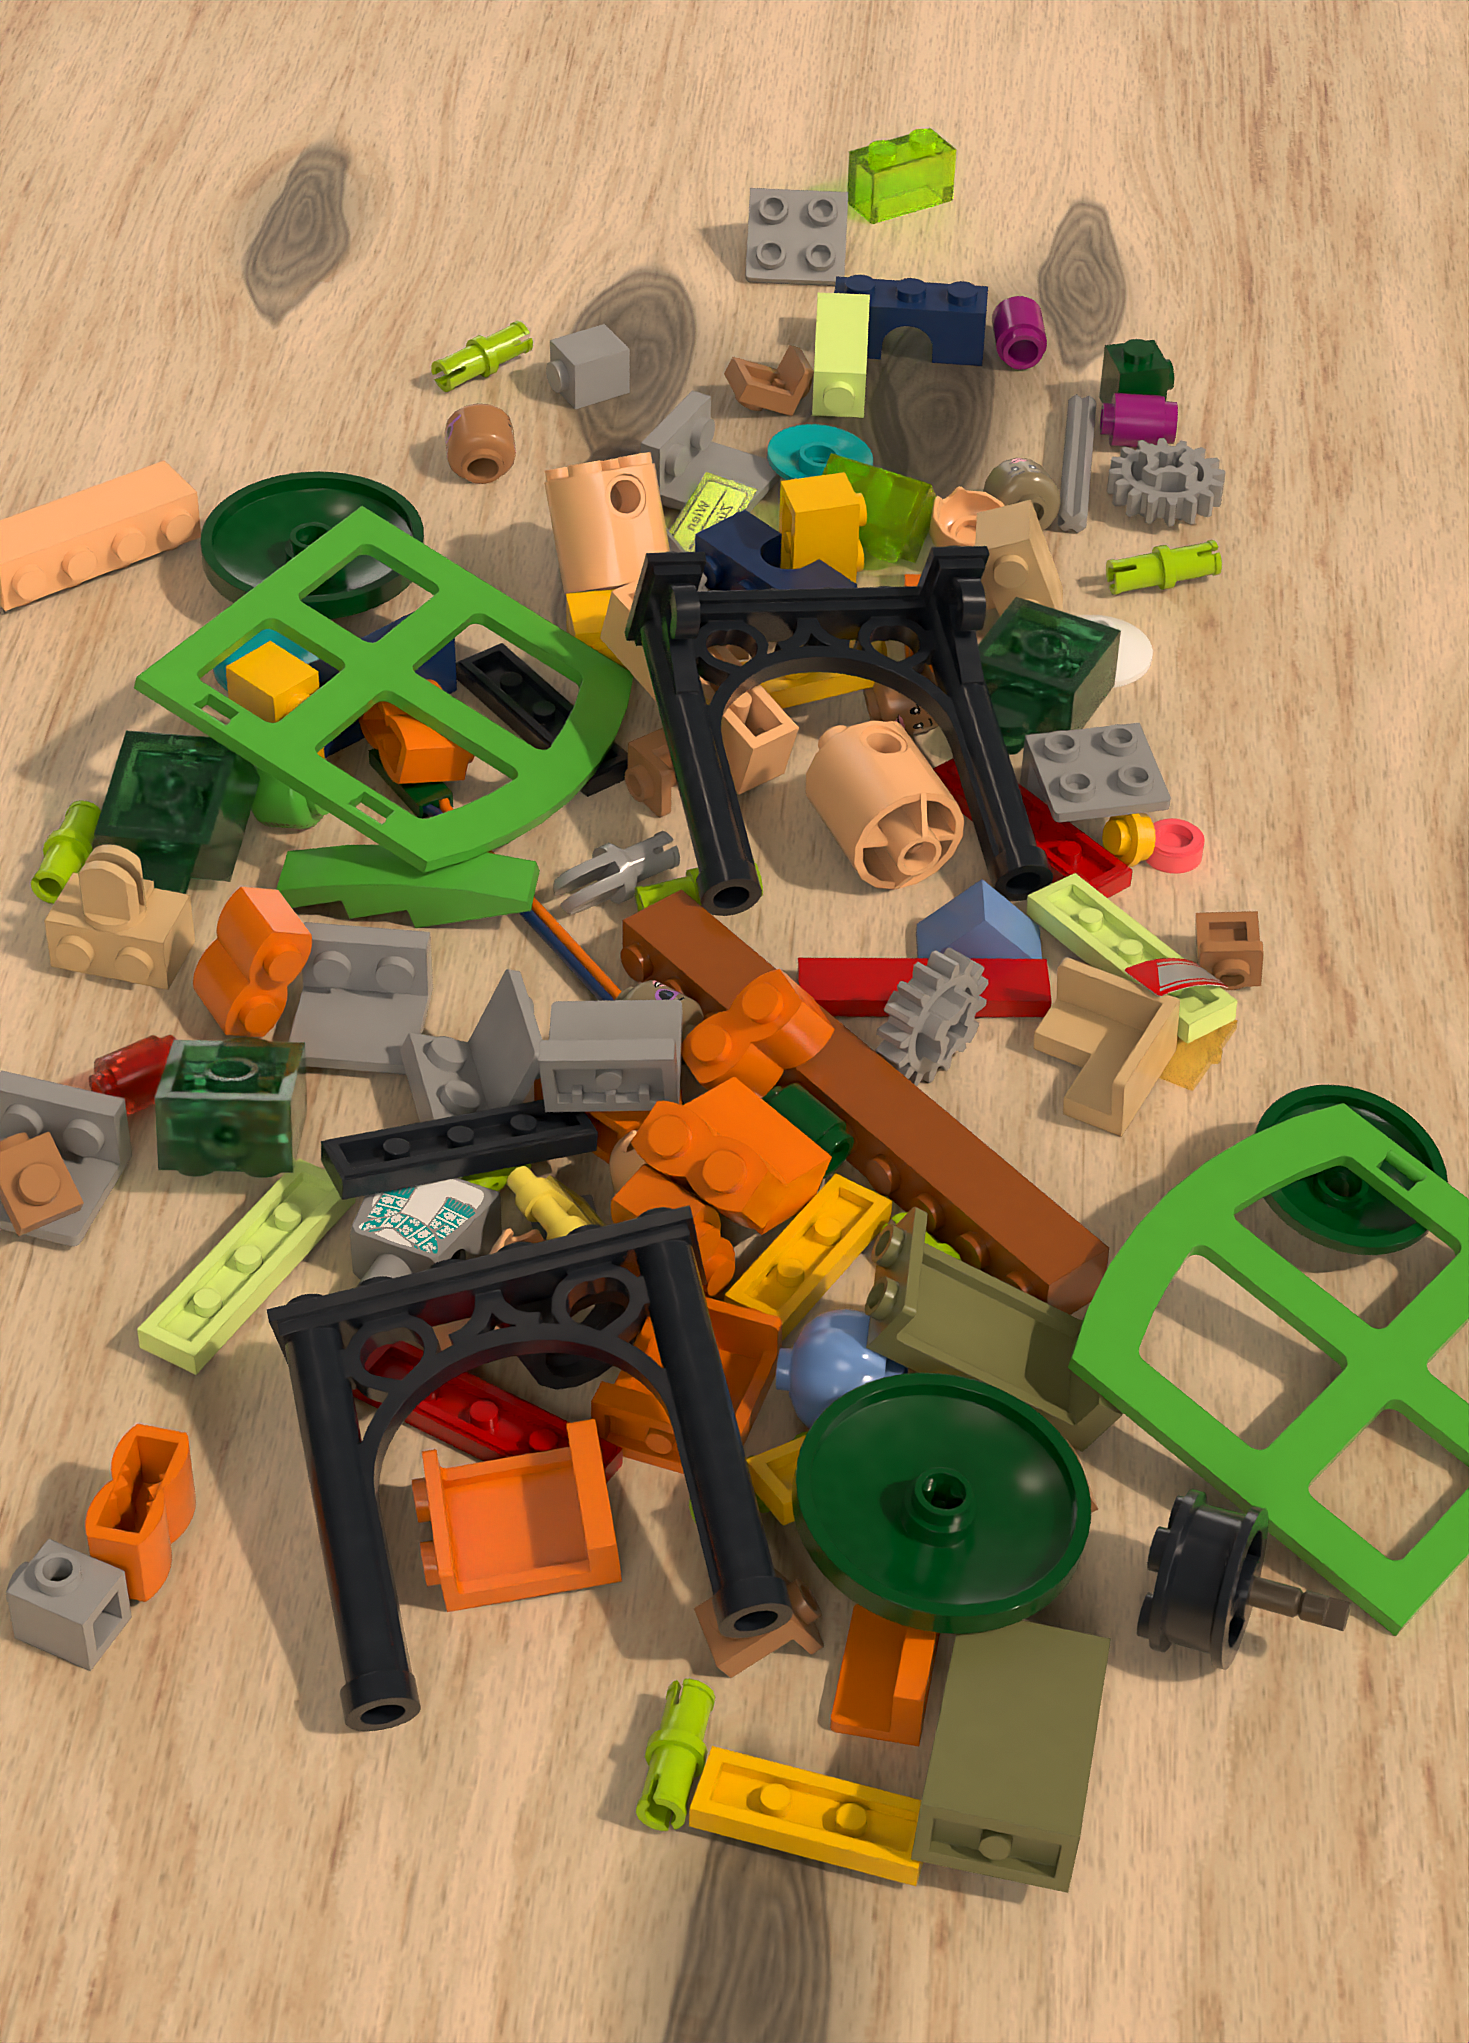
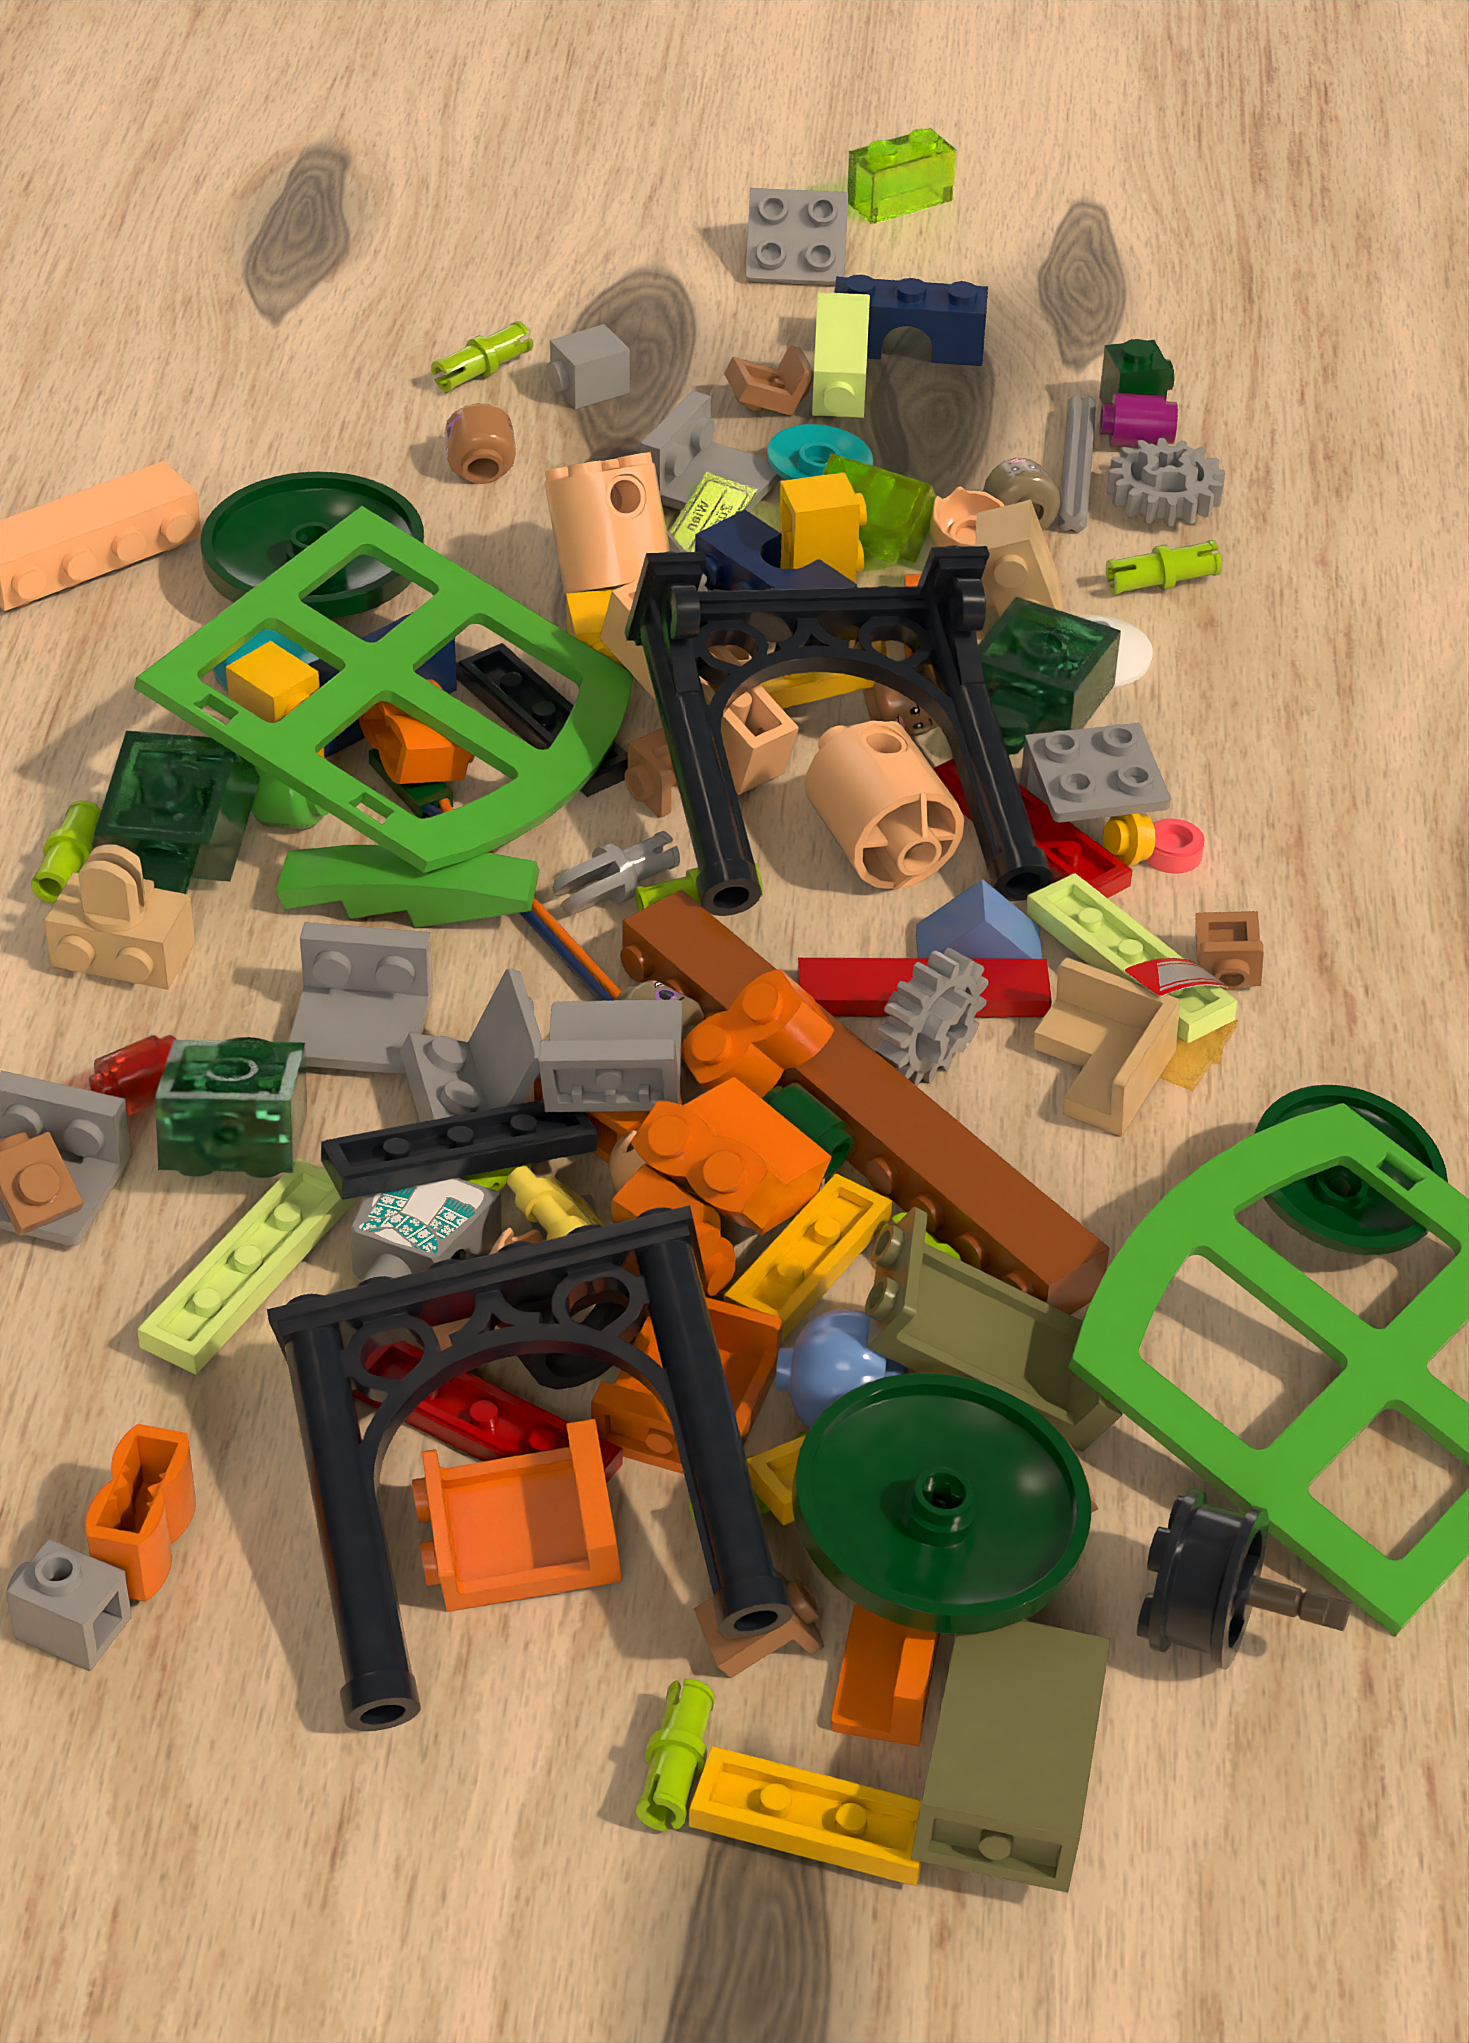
(252, 961): orange brick -> none
(1019, 332): magenta brick -> none

